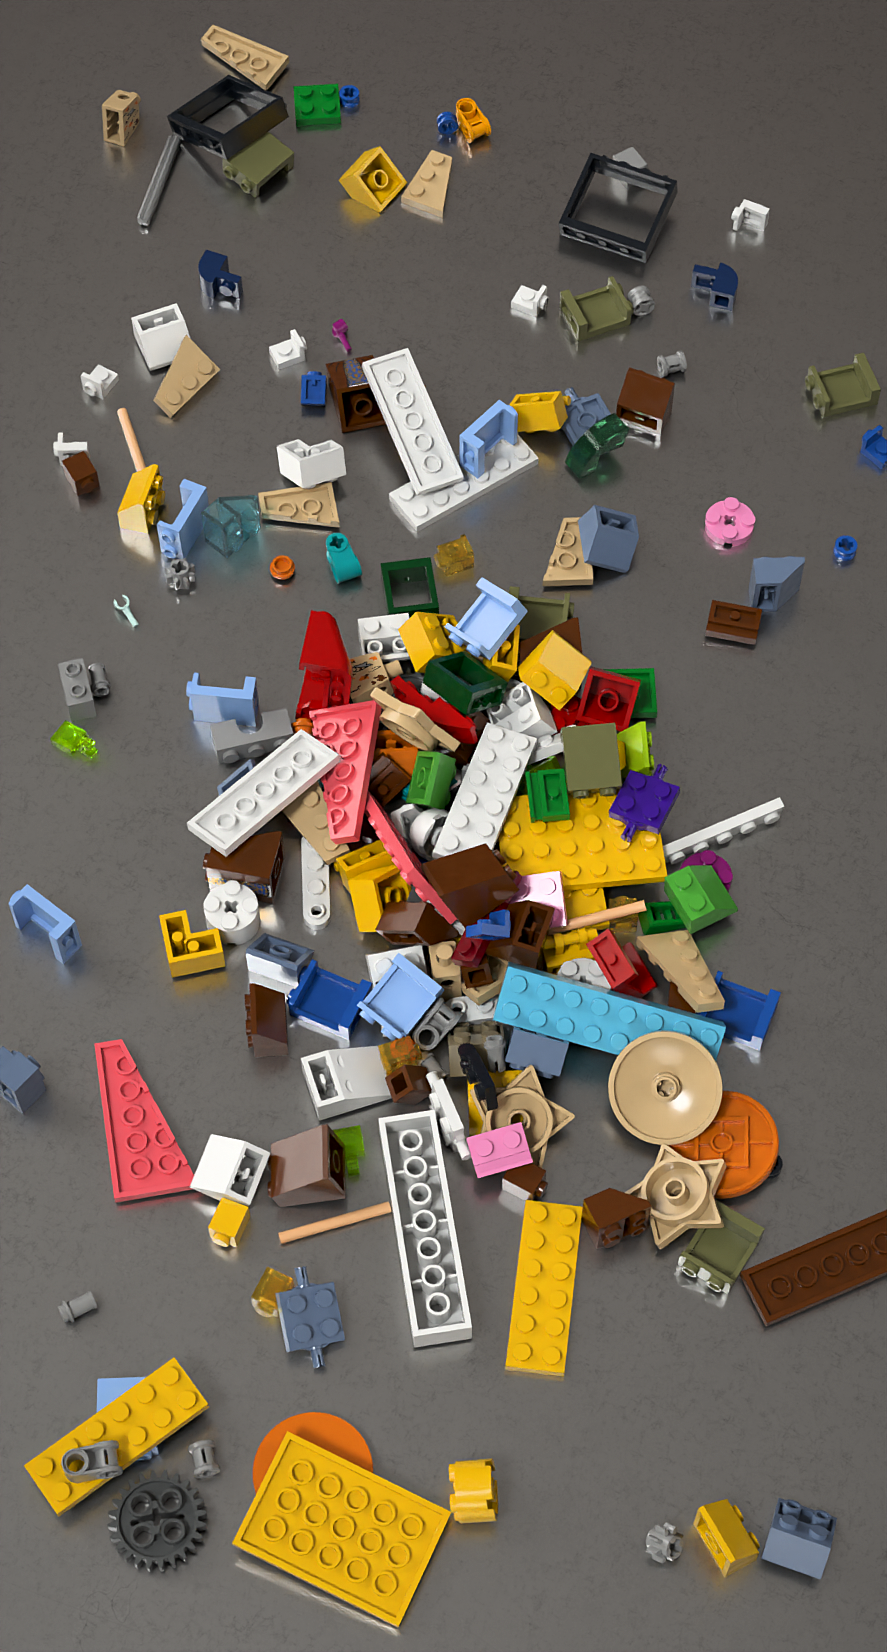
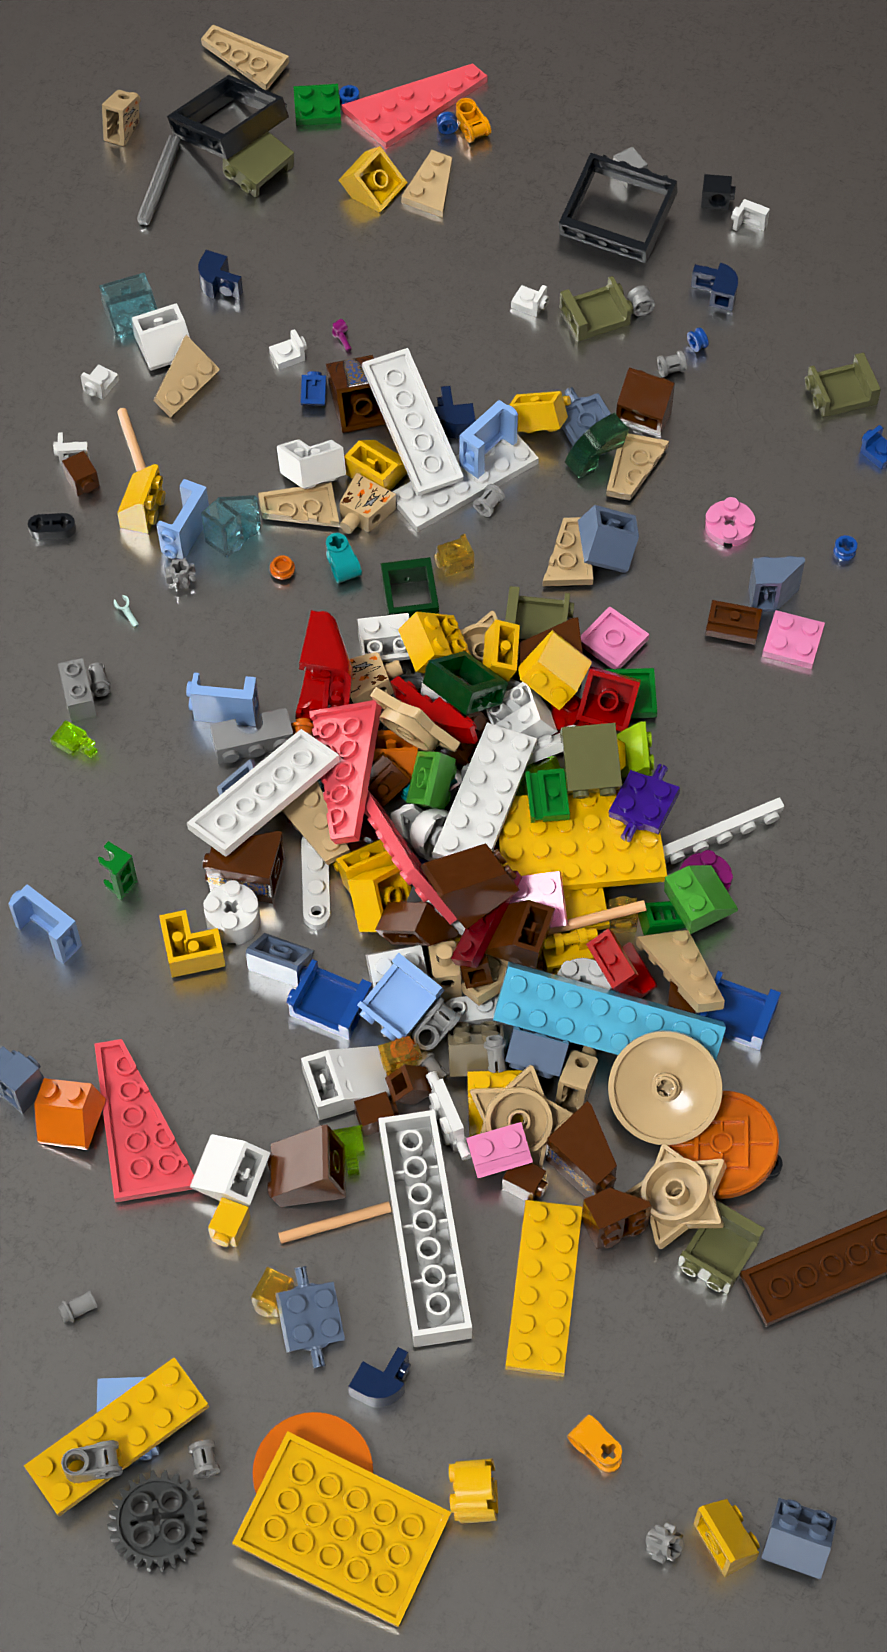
(51, 526): none -> black beam
(67, 1113): none -> orange slope
(121, 870): none -> green hinge
(125, 300): none -> clear light blue slope
(266, 1021): reddish brown slope -> none
(365, 505): none -> tan torso
(370, 1109): none -> reddish brown brick
(375, 463): none -> yellow slope
(378, 1387): none -> dark blue brick
(403, 109): none -> coral wing
(453, 418): none -> dark blue brick
(477, 1074): black hinge -> none
(487, 621): light blue panel -> none
(489, 499): none -> light grey bush
(492, 929): blue bracket -> none
(577, 1074): none -> tan torso
(582, 1153): none -> reddish brown slope
(593, 1440): none -> light orange piece
(613, 638): none -> bright pink plate
(634, 464): none -> tan wing
(697, 339): none -> blue bush
(717, 191): none -> black brick
(793, 639): none -> bright pink plate

